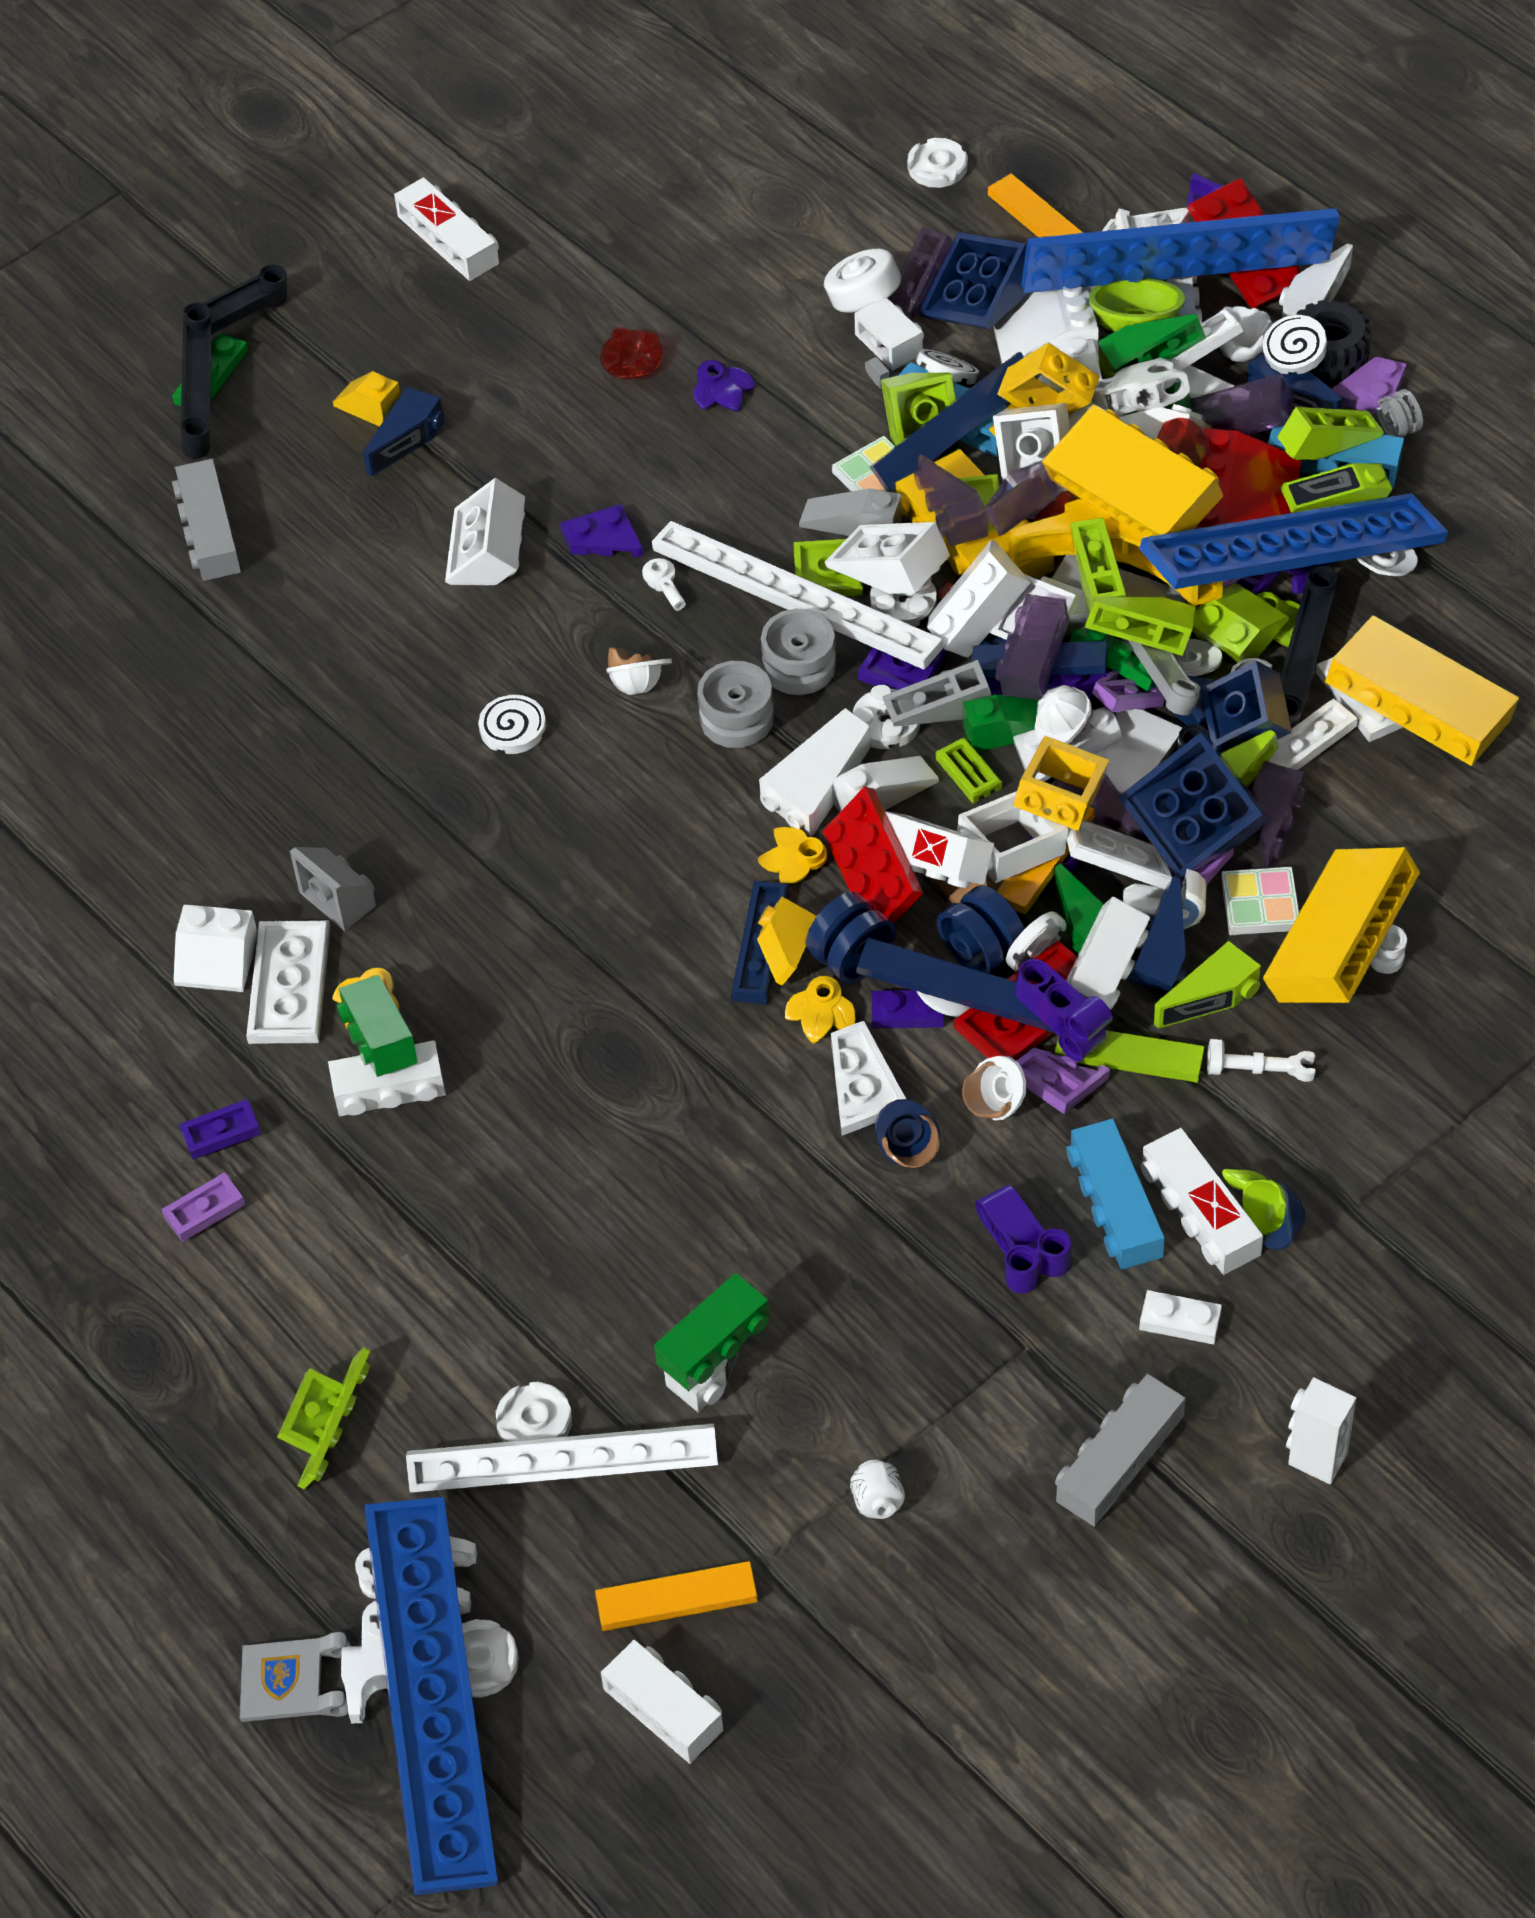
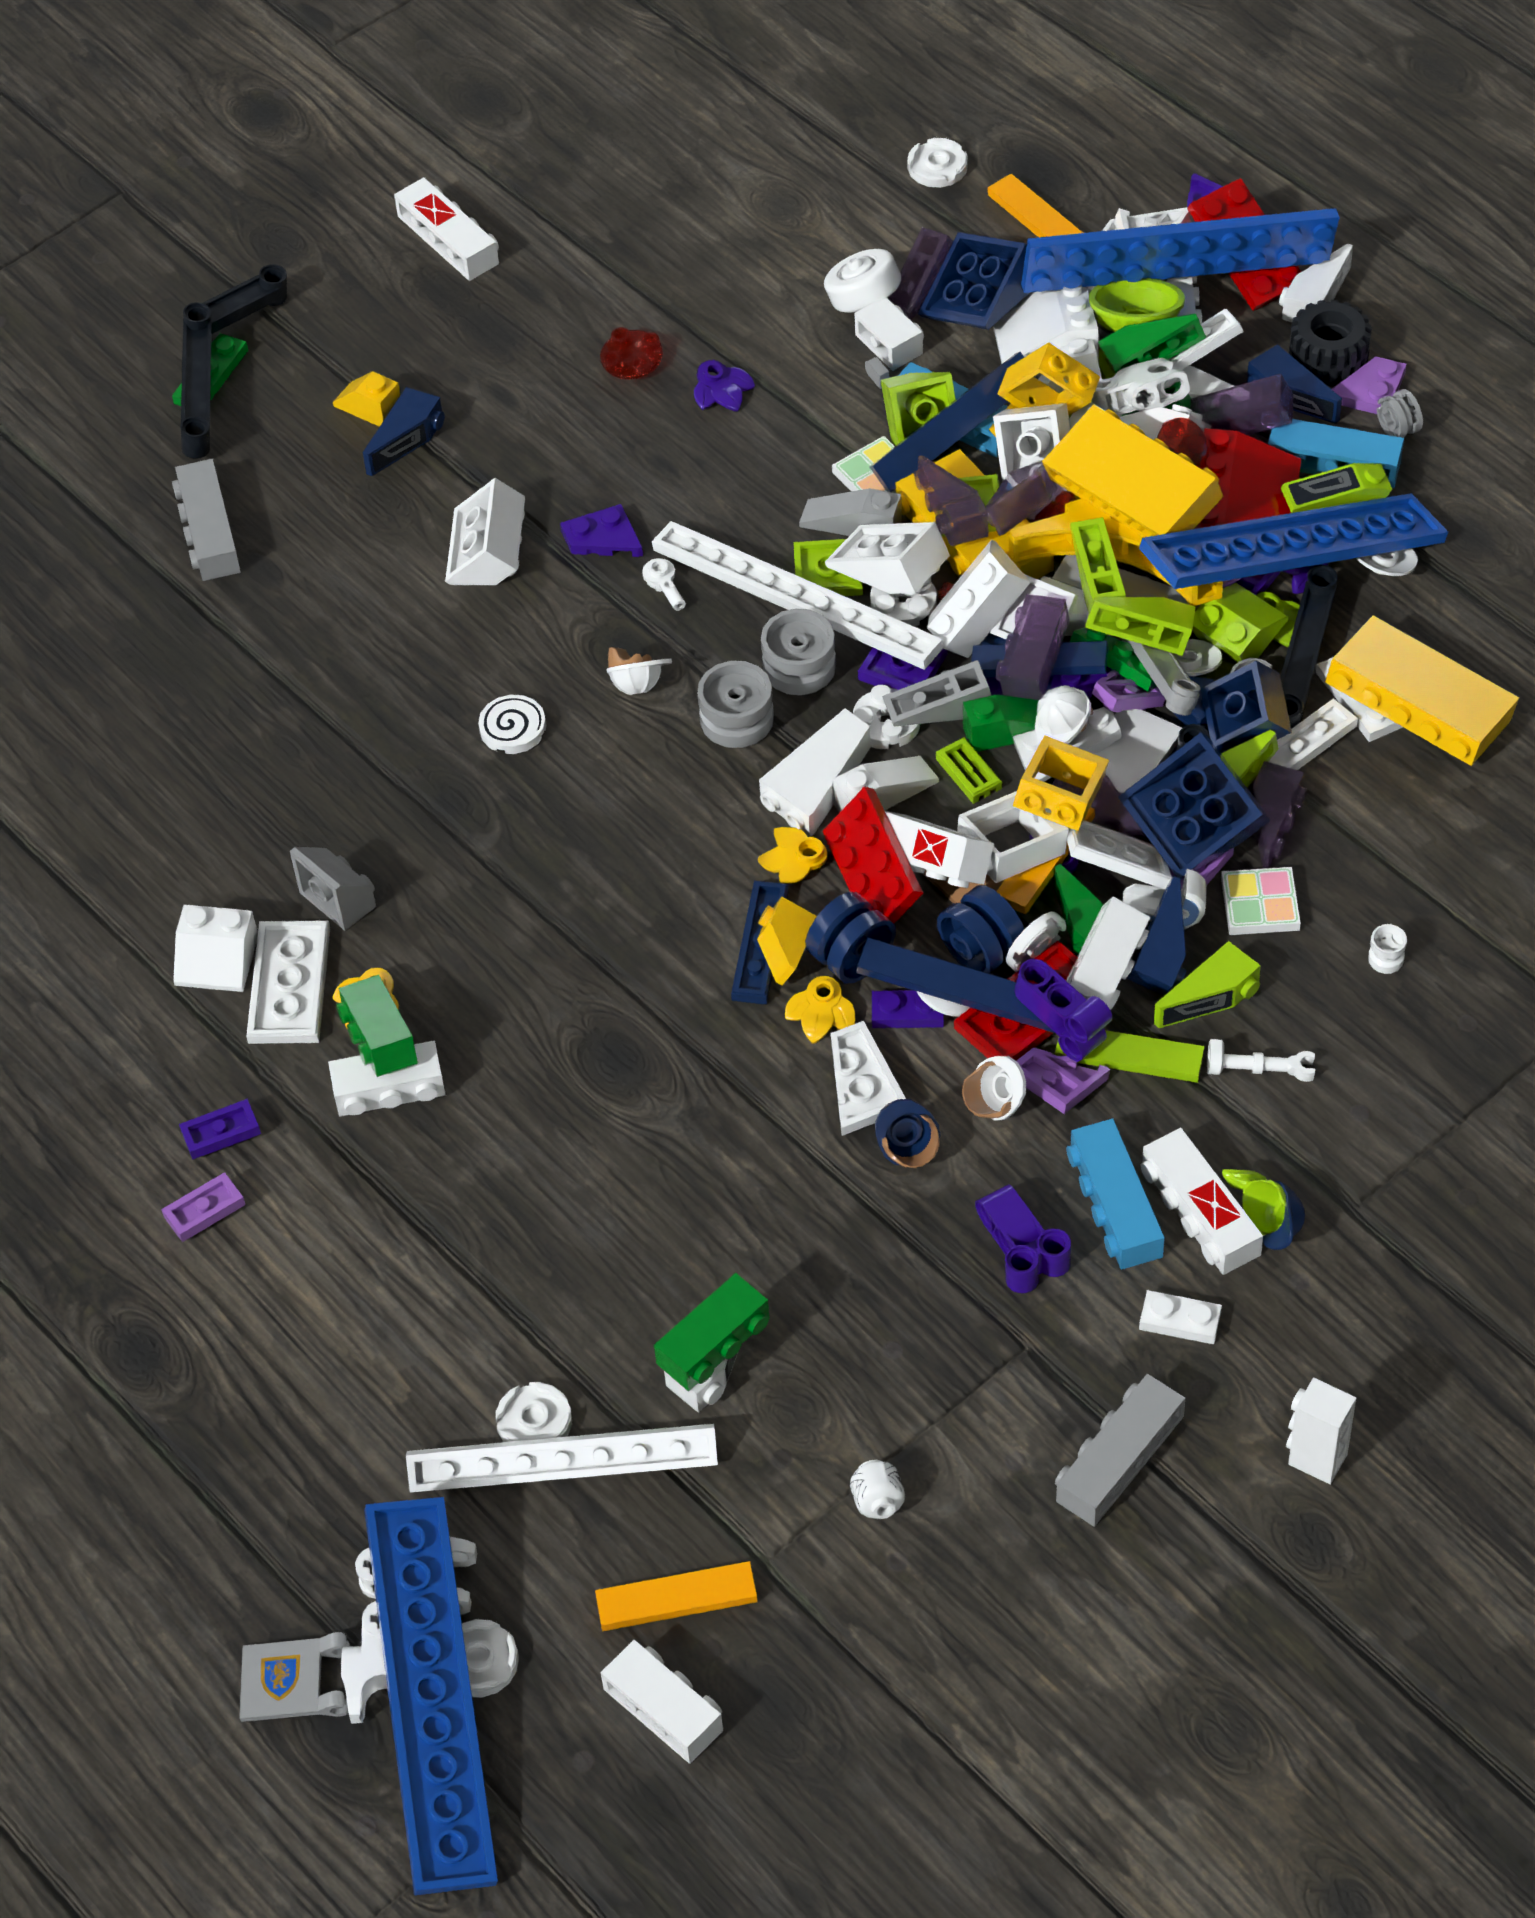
(317, 1412): lime bracket -> none
(942, 362): white tile -> none
(1248, 343): white hair -> none
(1294, 344): white tile -> none
(1323, 432): lime slope -> none
(1341, 925): yellow brick -> none

